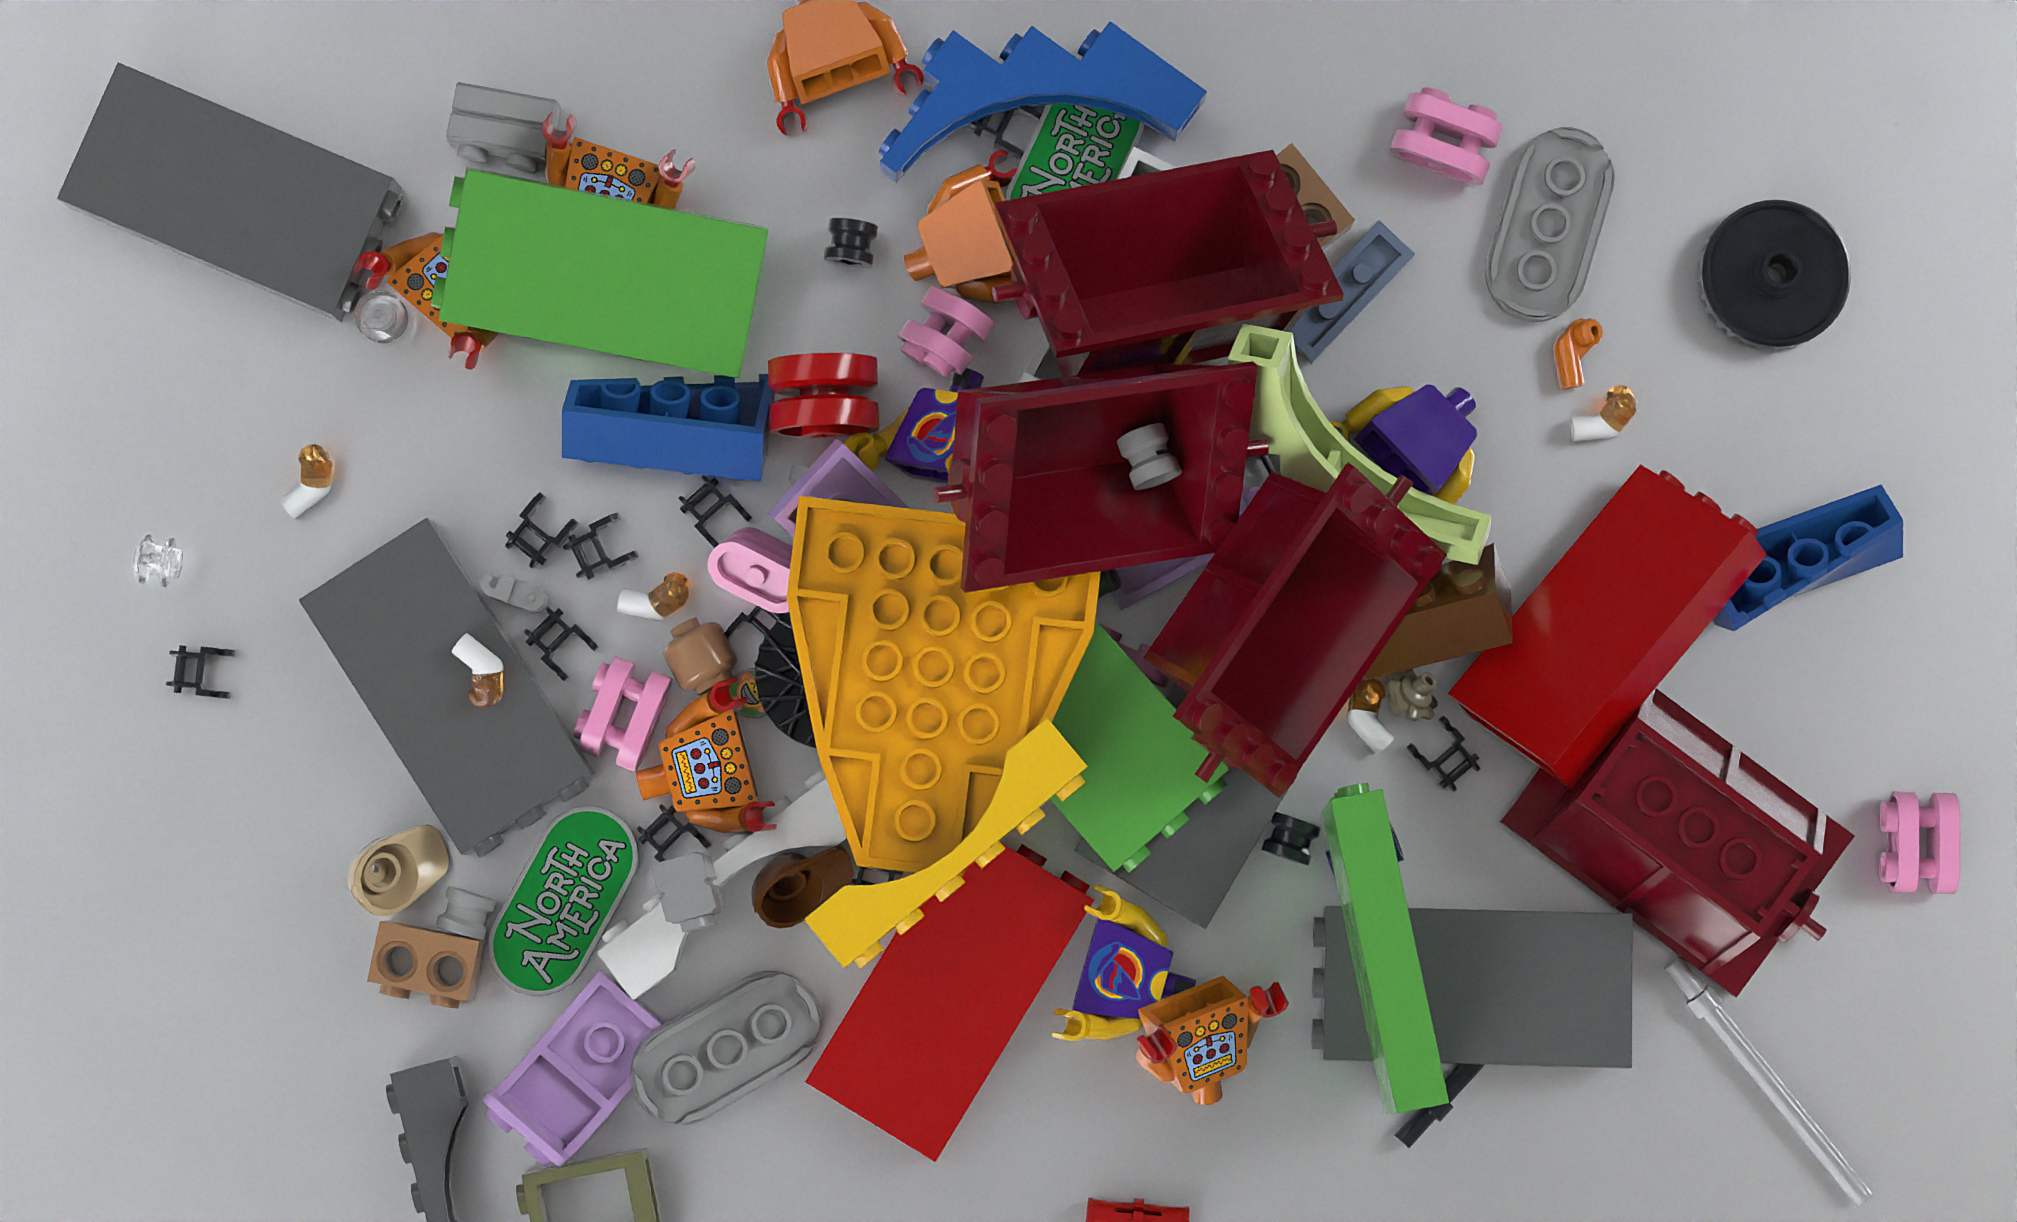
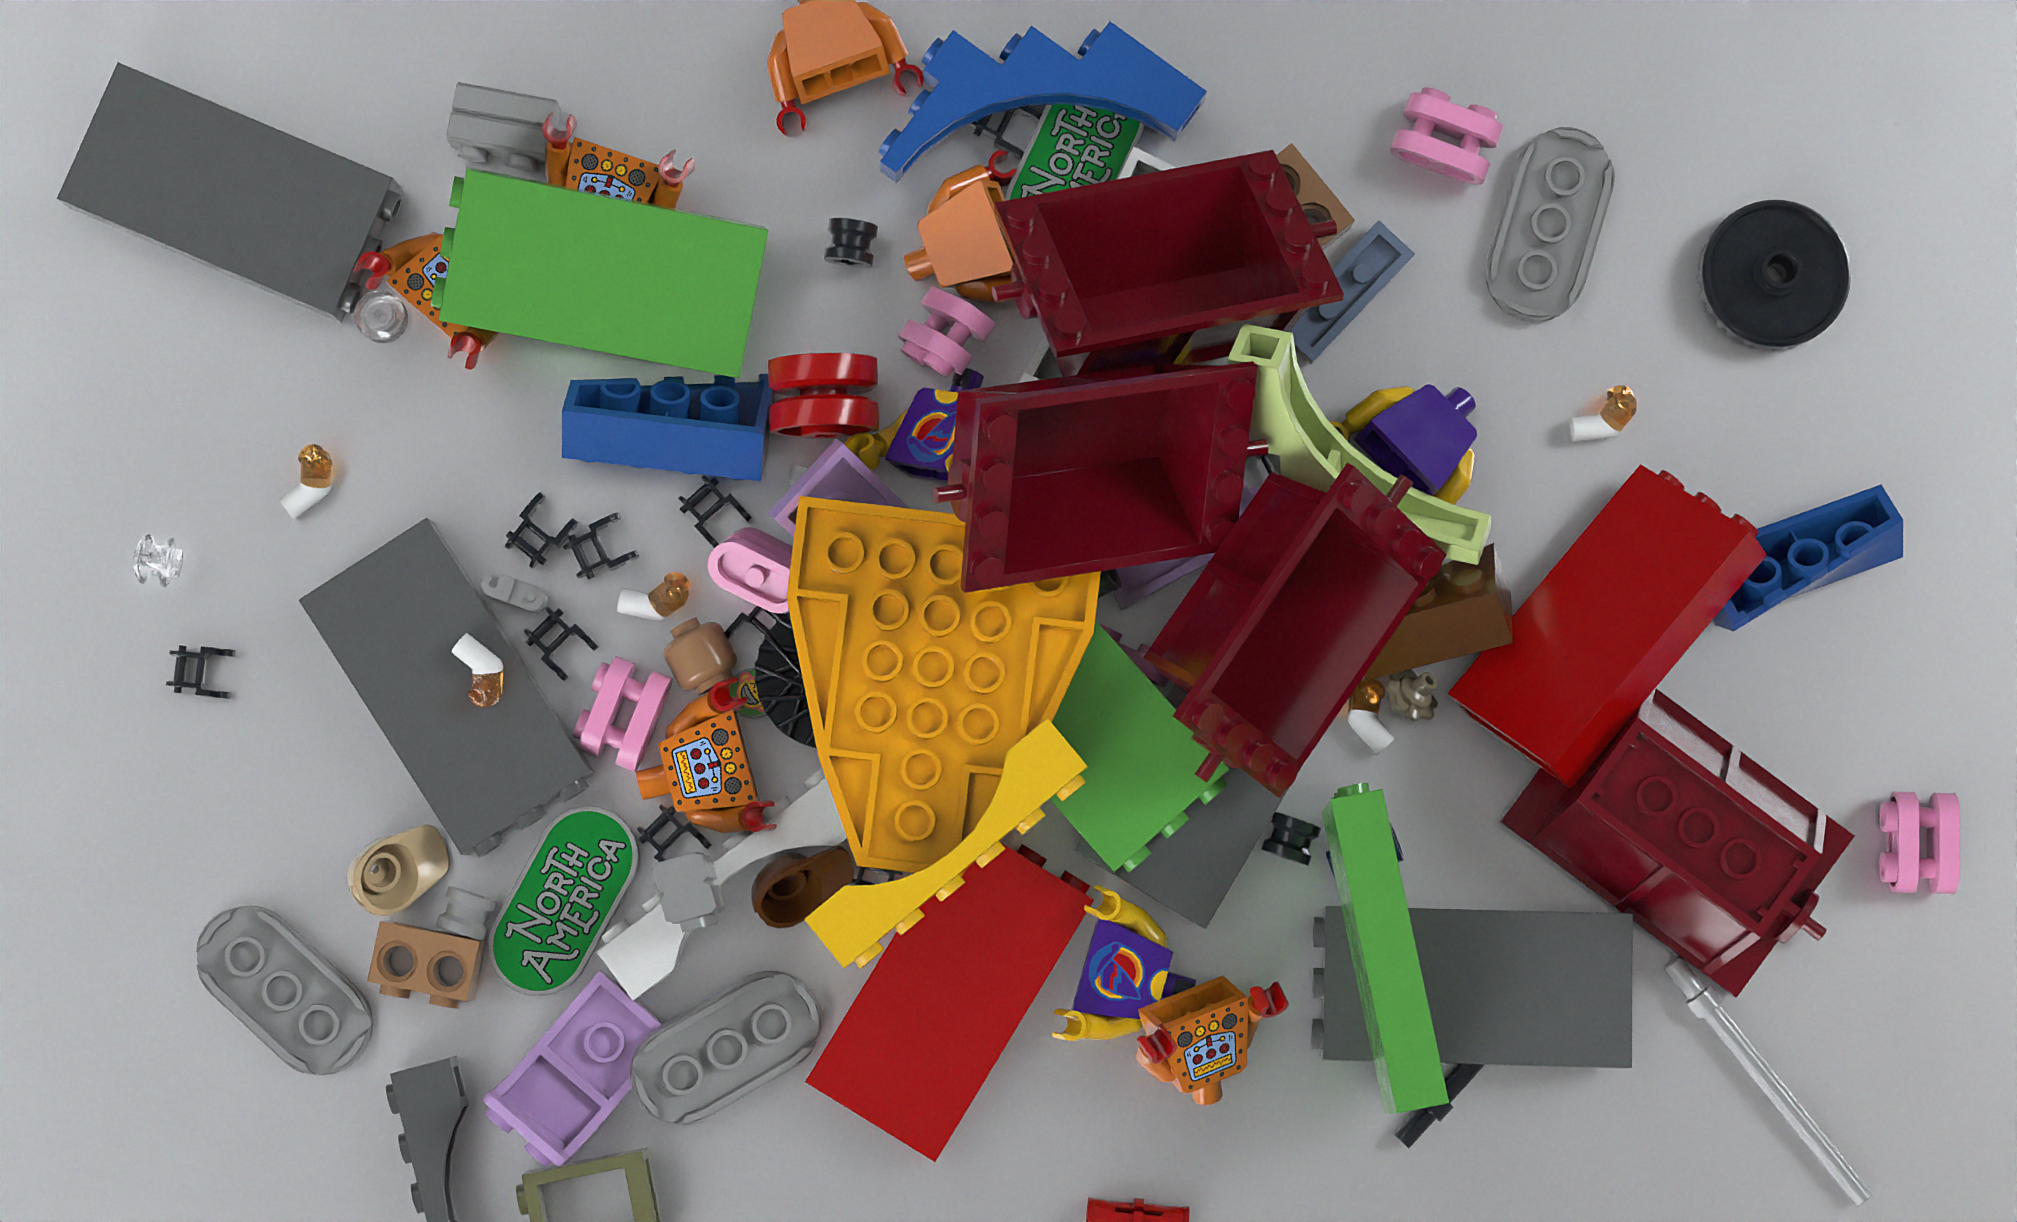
(284, 990): none -> light grey tile
(1149, 456): light grey wheel -> none
(1468, 762): black piece -> none
(1571, 348): orange arm -> none

